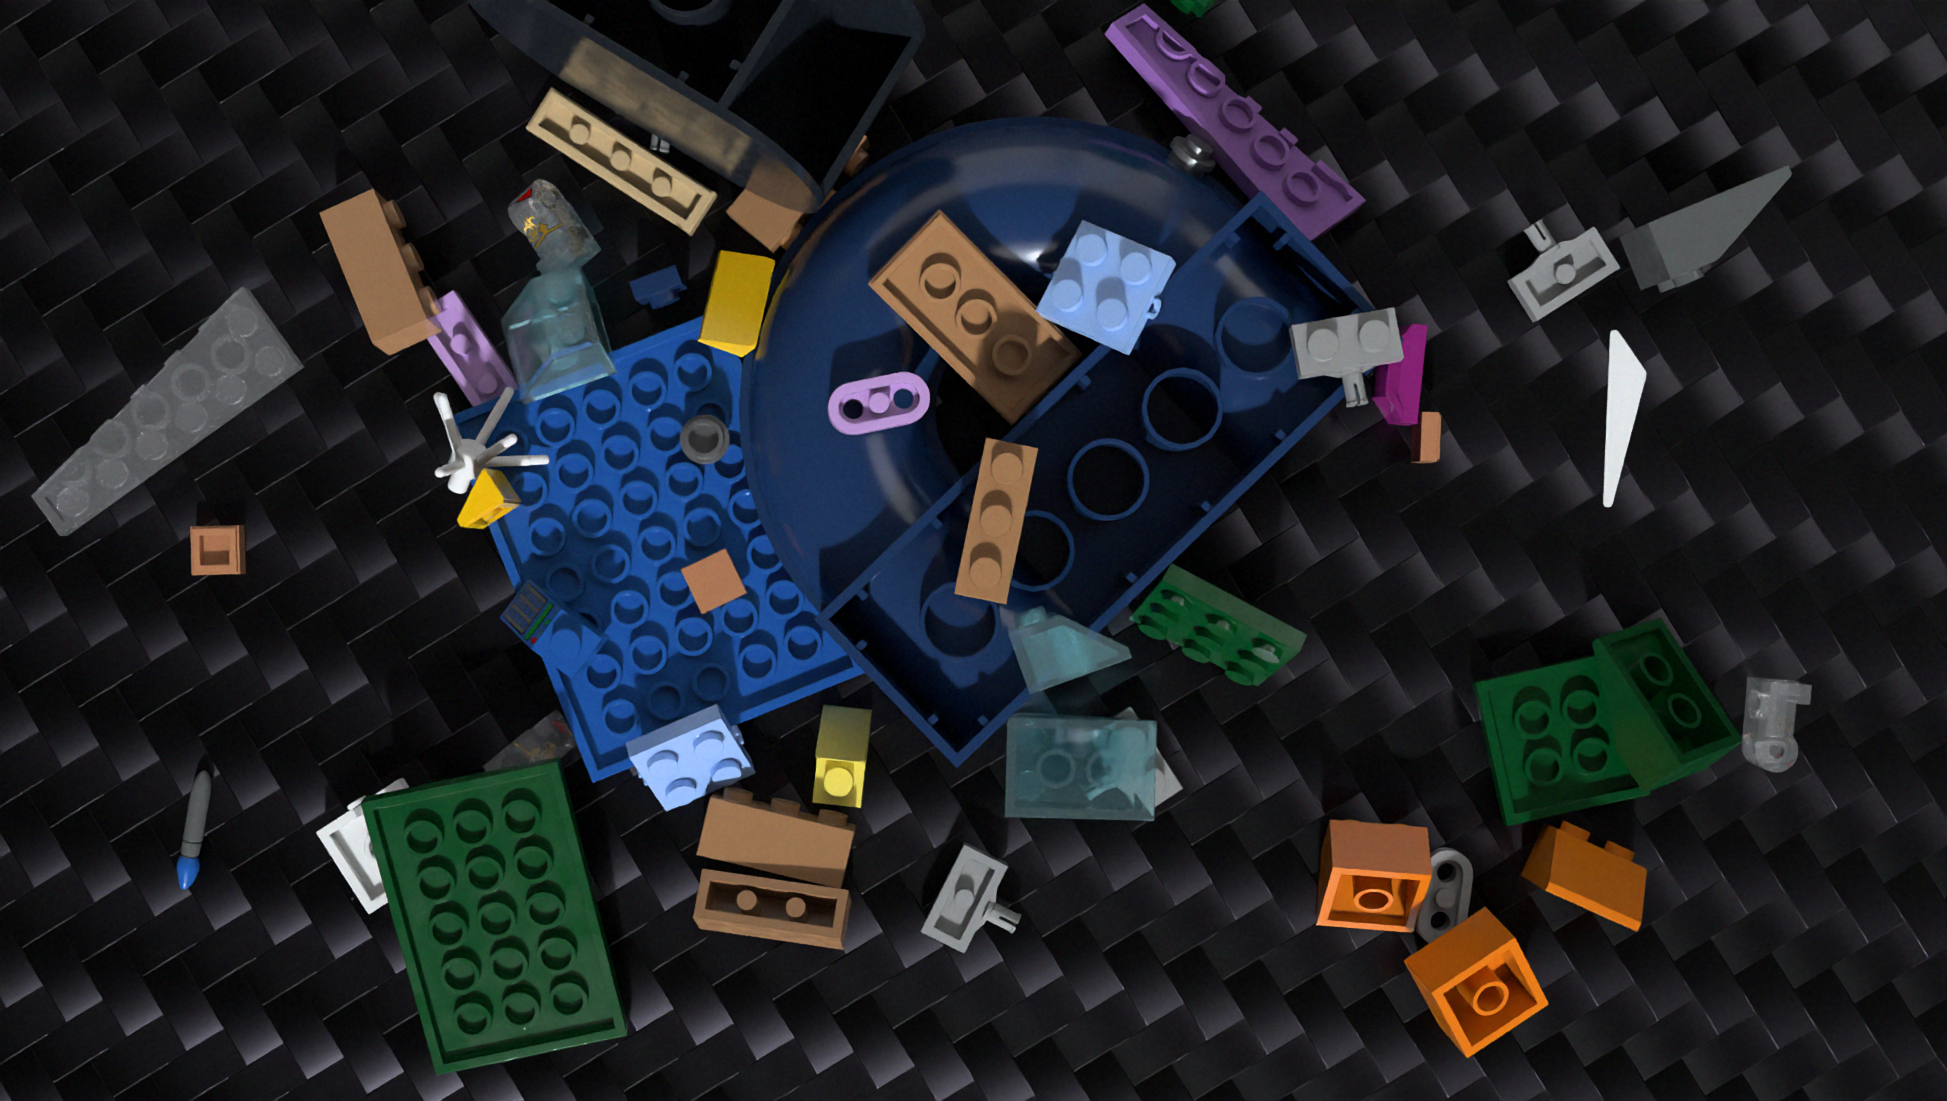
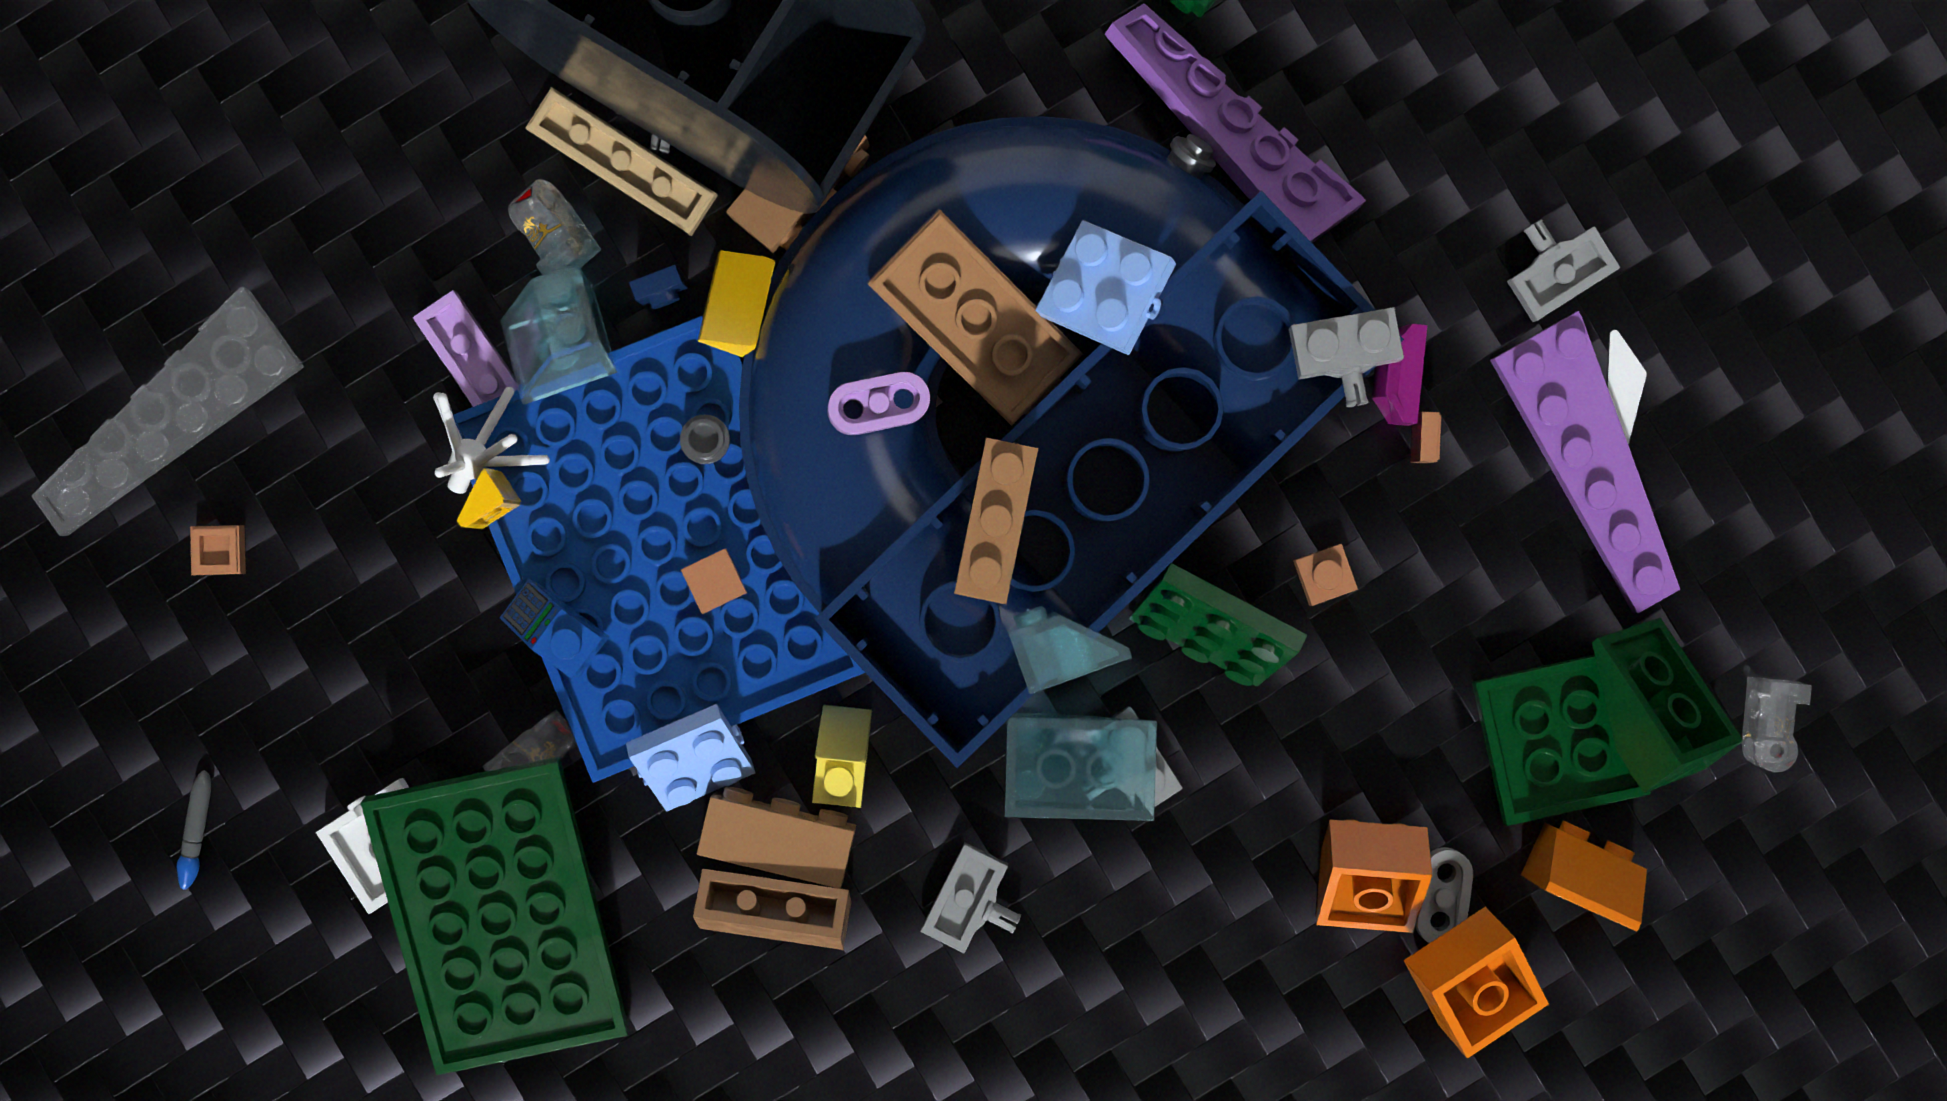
(382, 271): medium nougat brick -> none
(1325, 574): none -> nougat plate
(1576, 426): none -> medium lavender wing
(1680, 243): dark grey slope -> none

